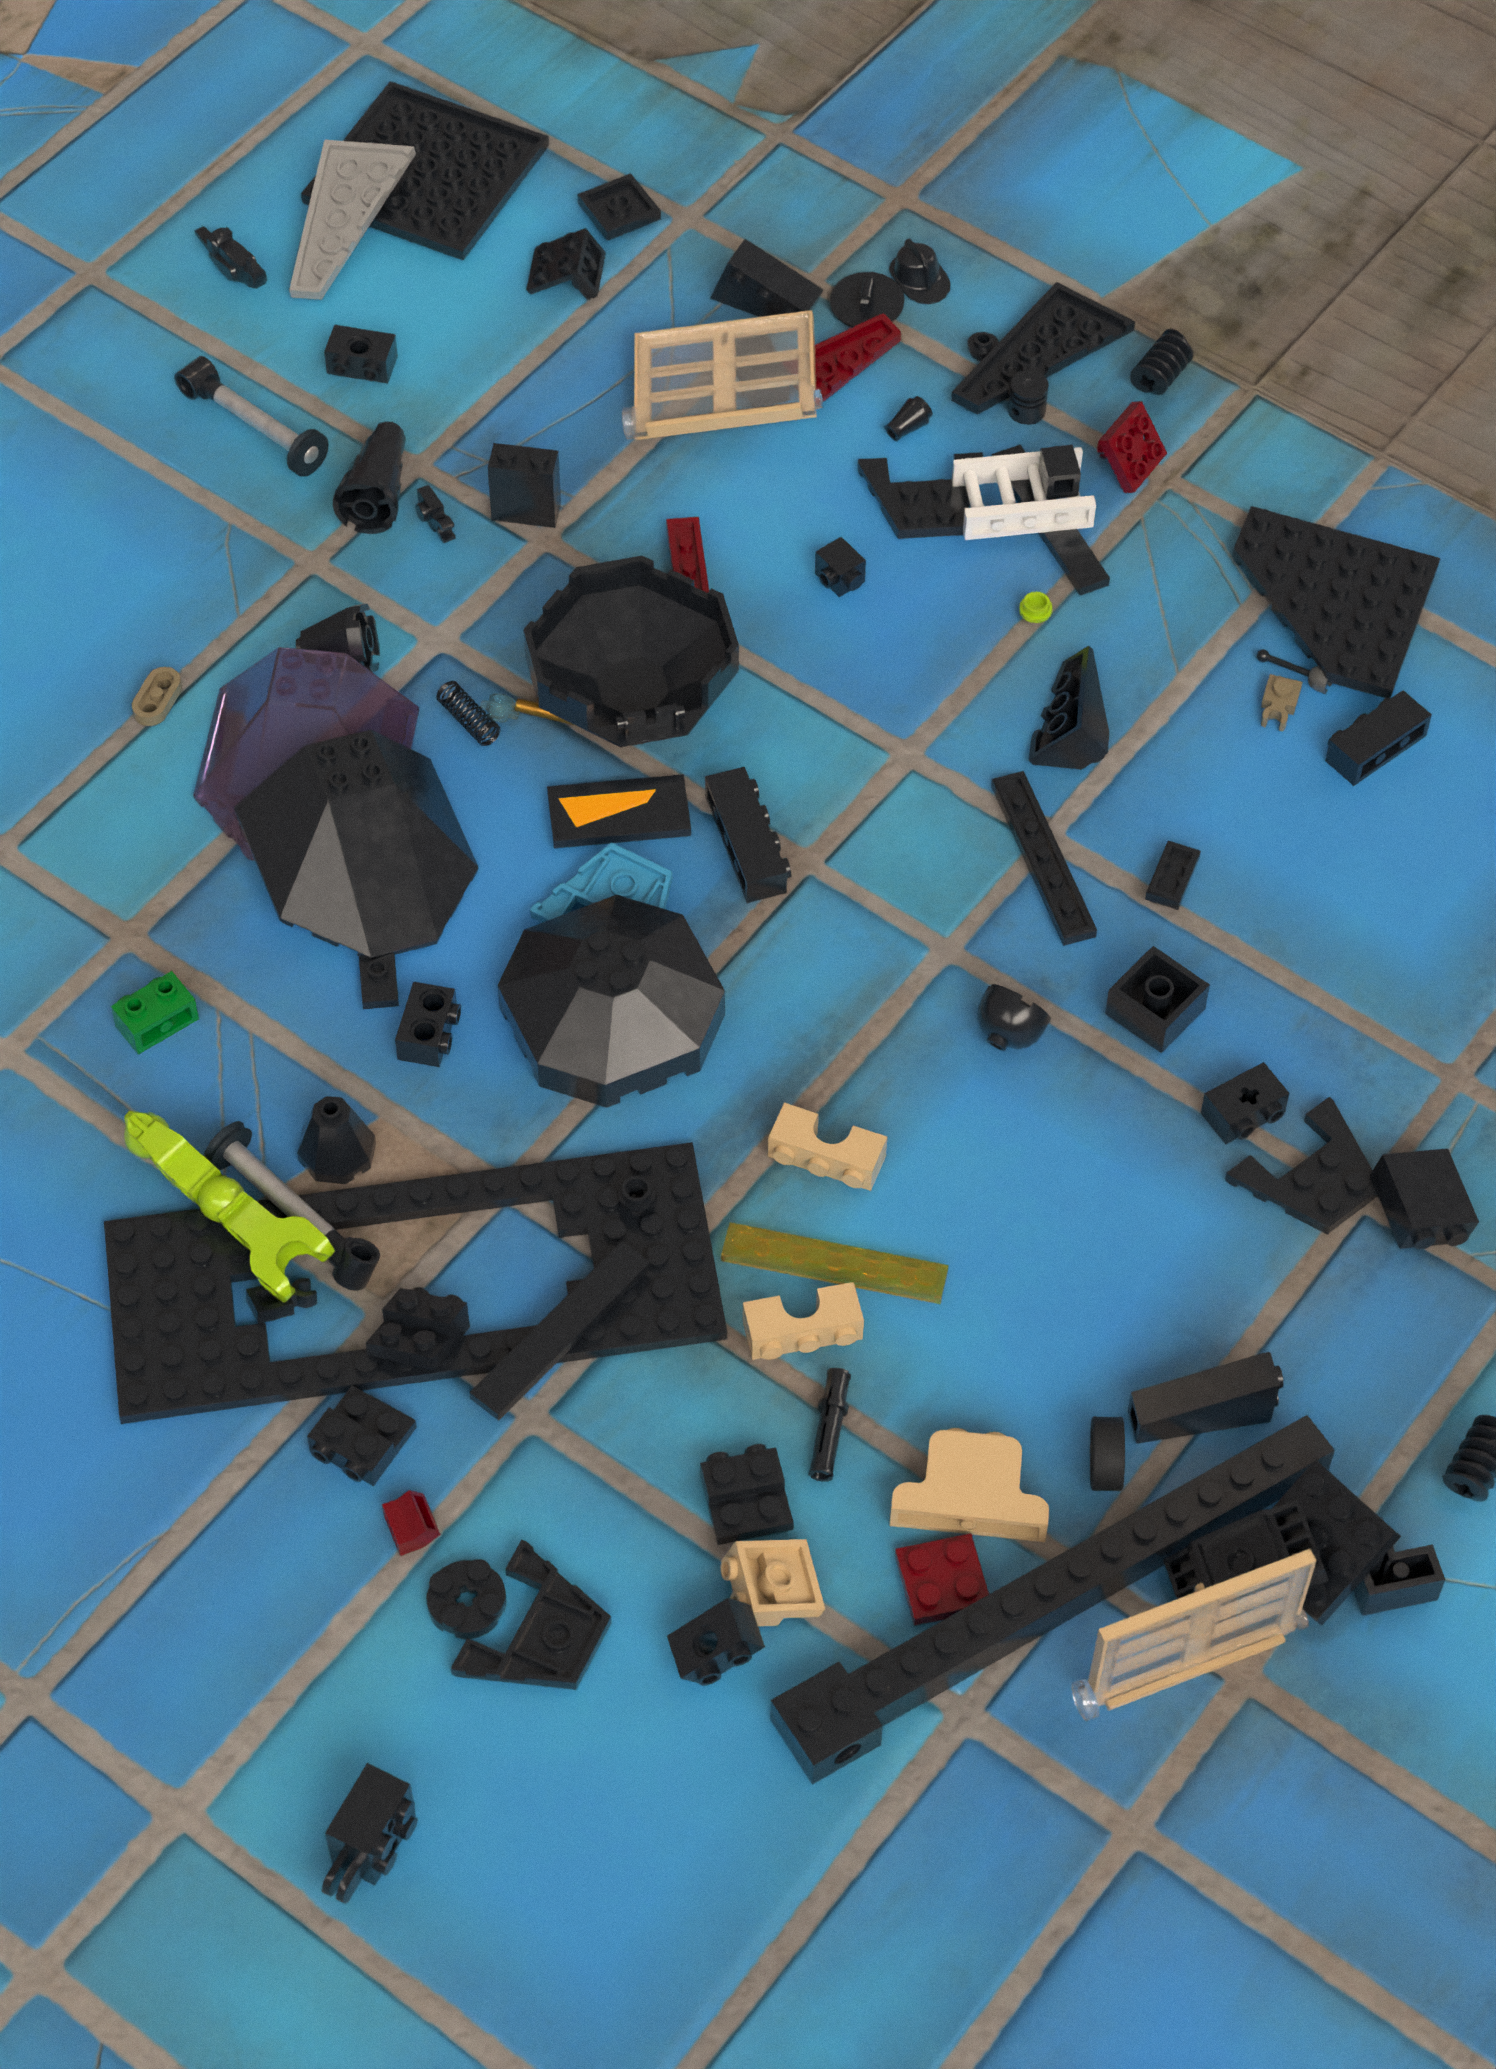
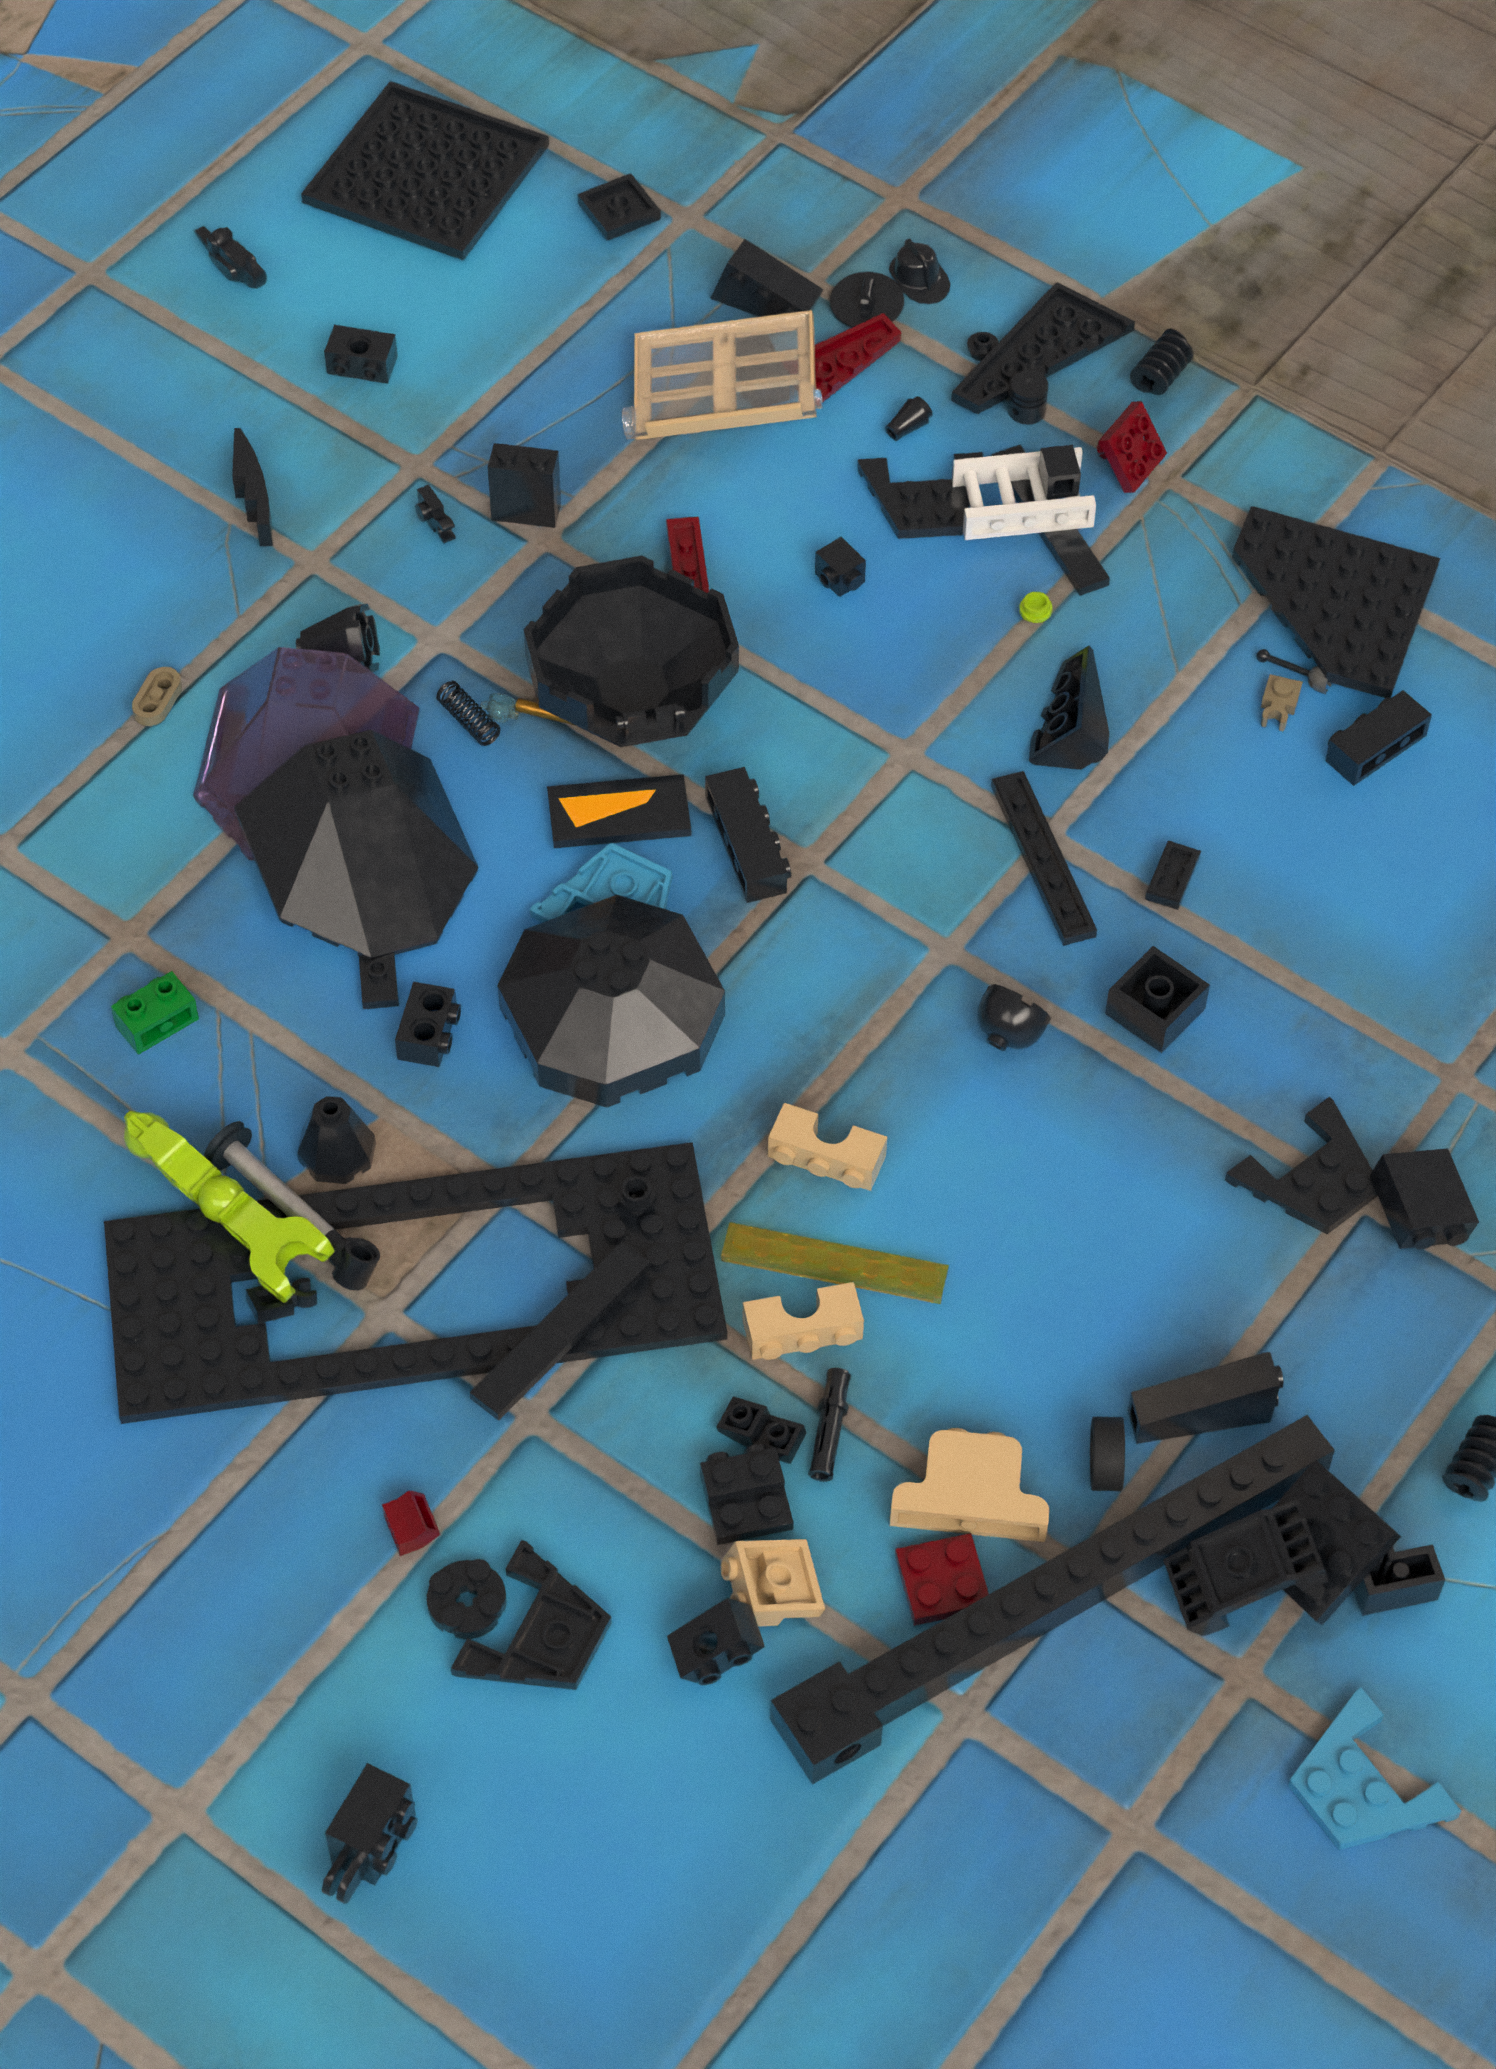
(251, 486): none -> black slope
(305, 450): piece -> none
(344, 201): light grey wing -> none
(360, 1435): black plate -> none
(372, 483): black cone -> none
(419, 1328): black plate -> none
(571, 258): black bracket -> none
(752, 1424): none -> black slope
(1195, 1634): clear door -> none
(1245, 1103): black brick -> none
(1350, 1794): none -> dark azure wing

